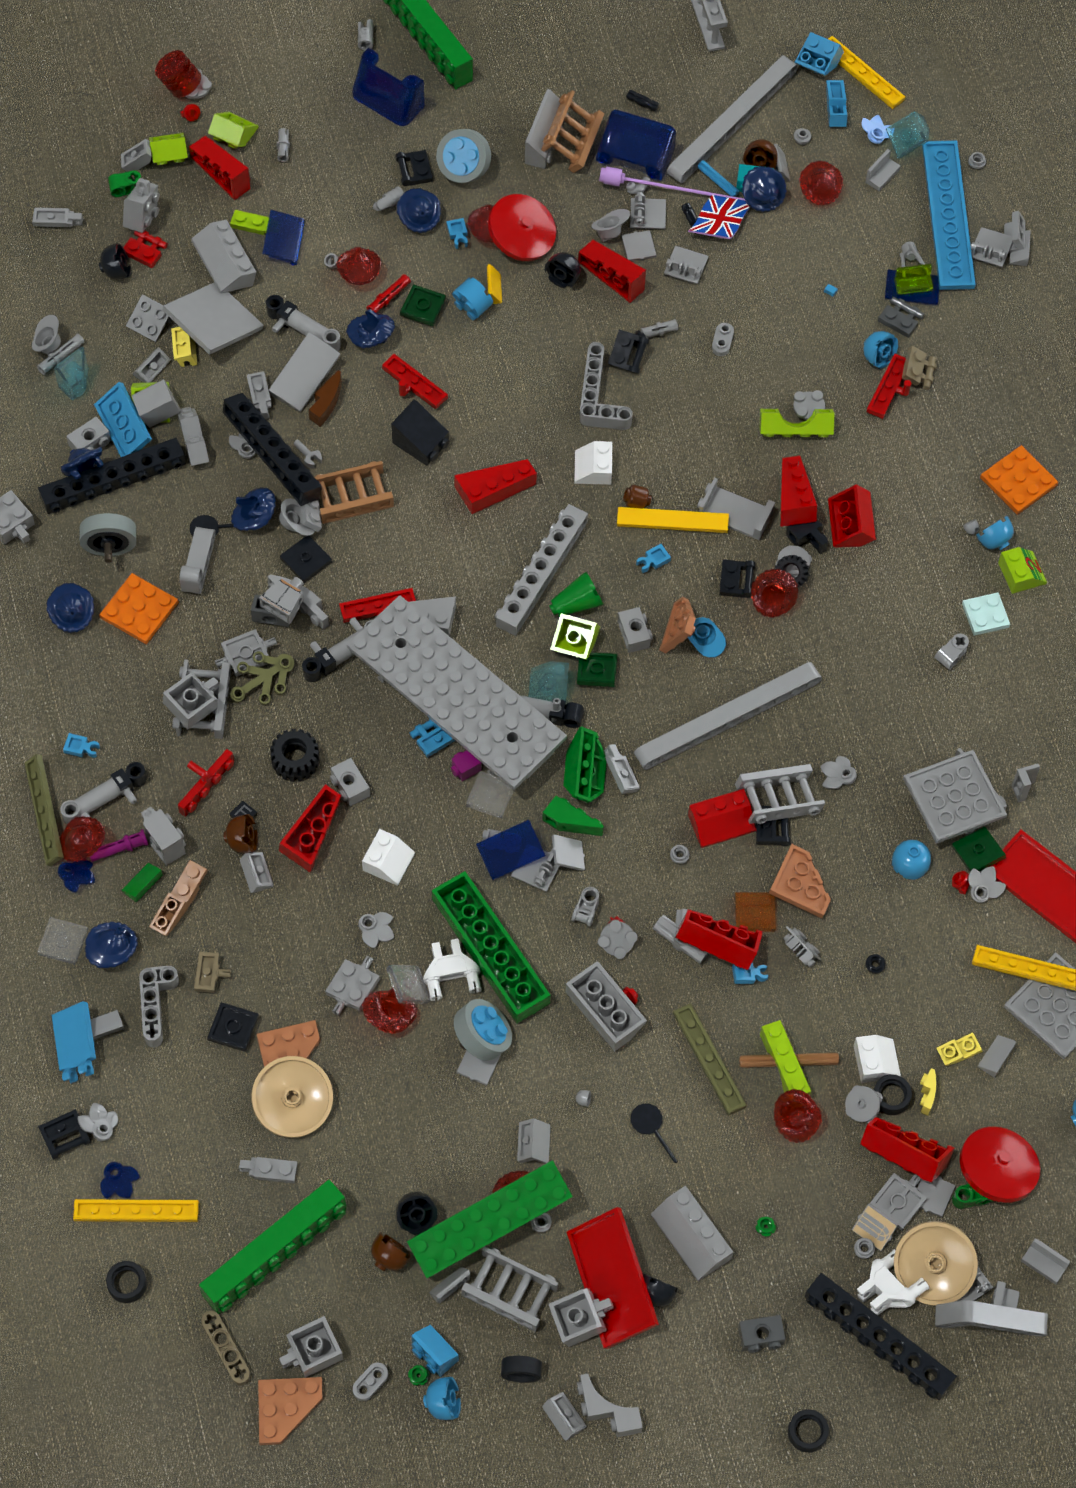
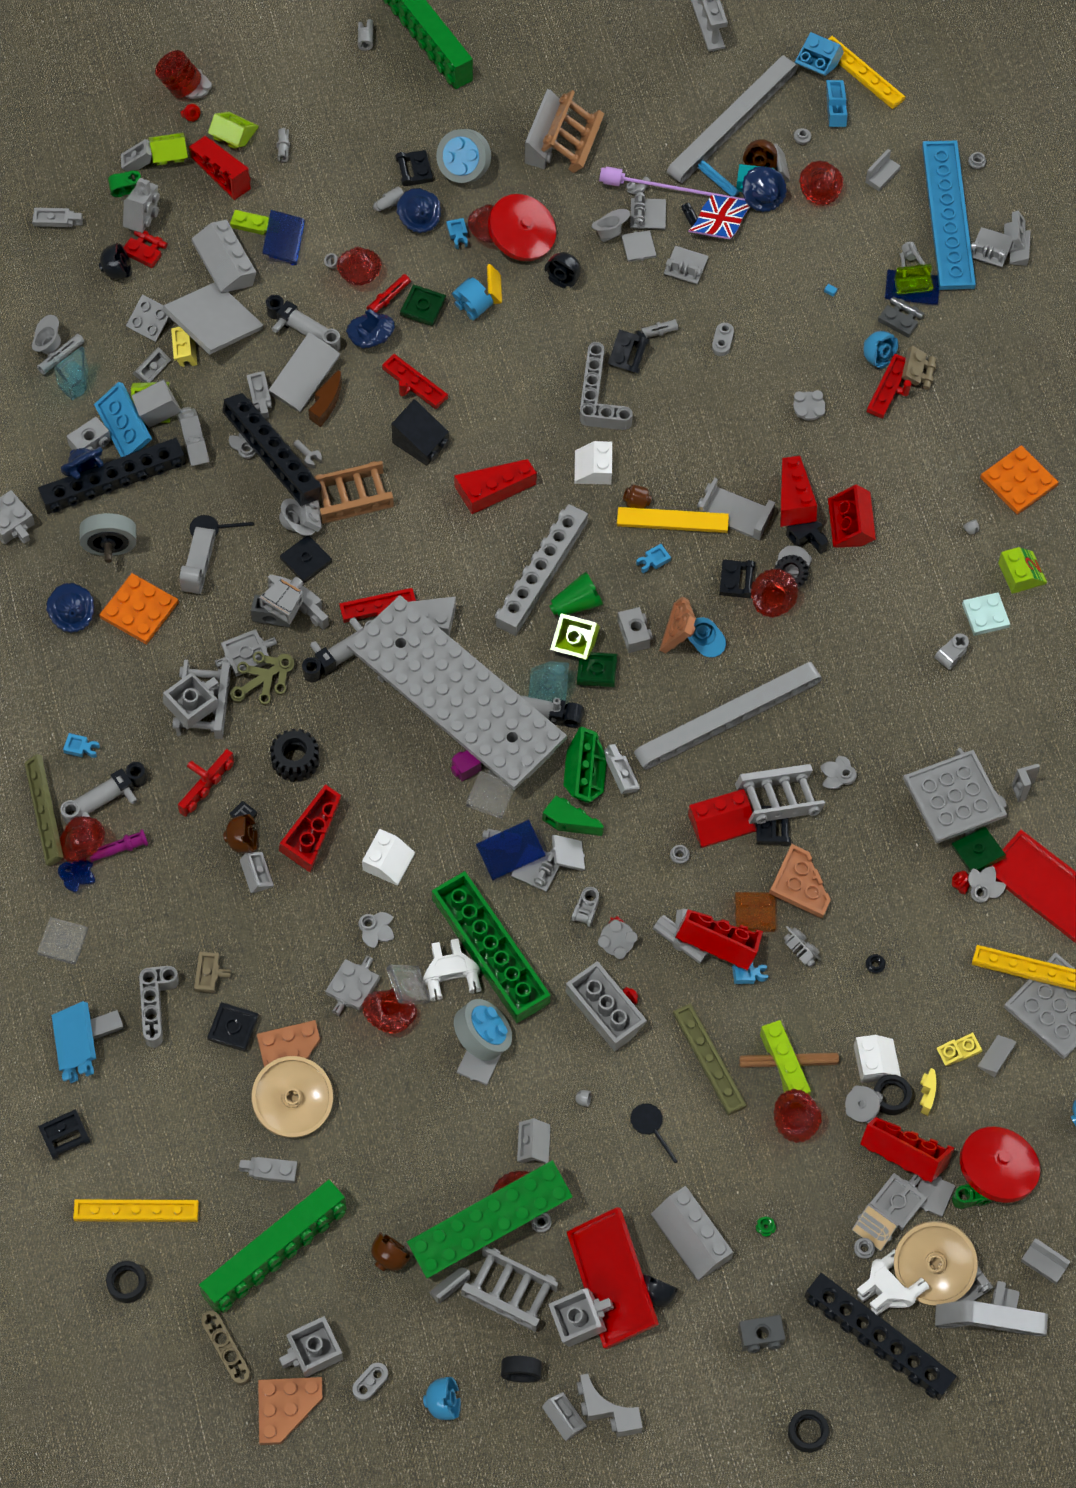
(98, 1119): light grey plate -> none
(110, 944): dark blue piece -> none
(119, 1183): clear blue plate -> none
(142, 882): green slope -> none
(163, 836): light grey hinge -> none
(179, 899): medium nougat slope -> none
(254, 509): dark blue piece -> none
(346, 772): light grey brick -> none
(386, 94): clear blue windscreen -> none
(416, 1212): black cylinder -> none
(418, 1369): green plate -> none
(432, 741): dark azure plate -> none
(434, 1350): dark azure slope -> none
(613, 269): red wedge -> none
(637, 142): clear blue windscreen -> none
(642, 100): black axle -> none
(819, 423): lime arch -> none
(875, 129): light blue plate -> none
(908, 134): clear light blue slope -> none
(911, 859): dark azure cylinder -> none
(997, 534): dark azure cylinder -> none

